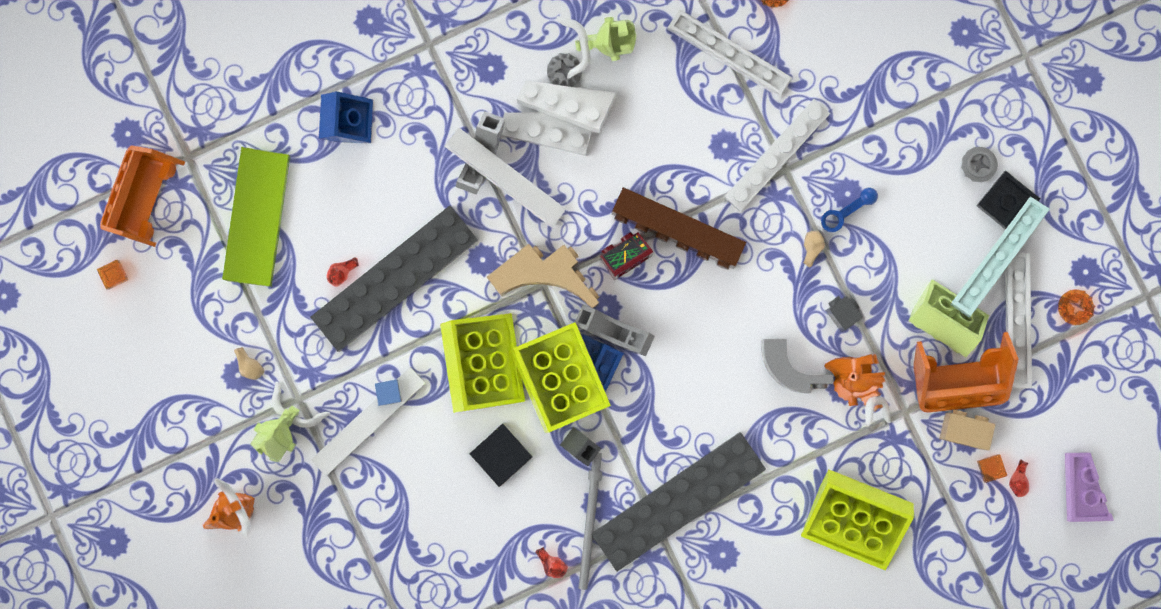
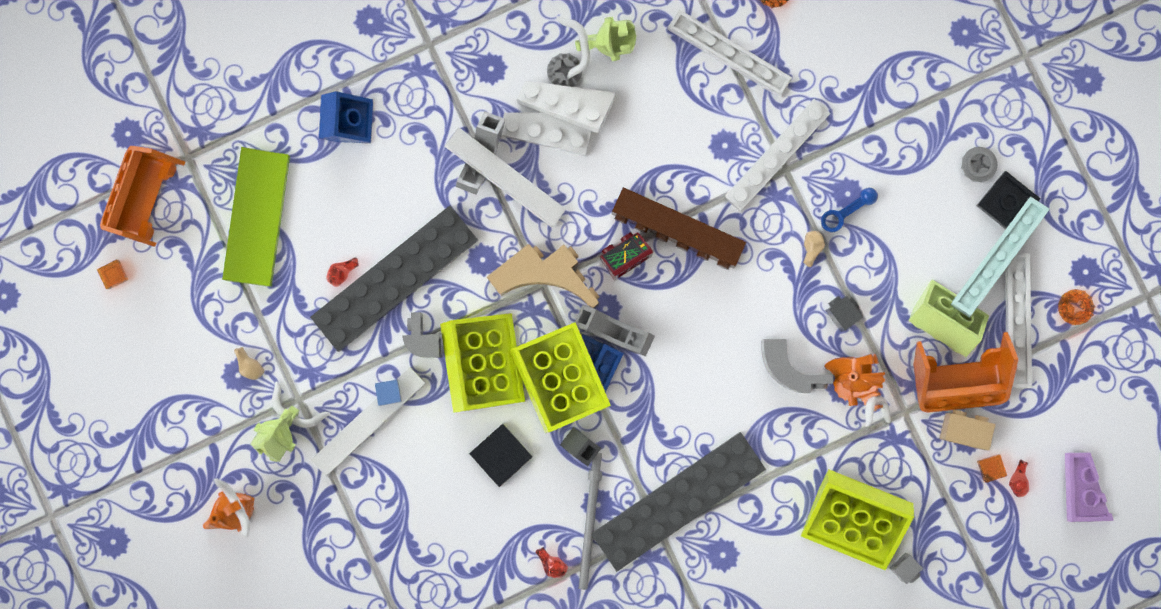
(418, 344): none -> light grey brick
(906, 569): none -> light grey plate

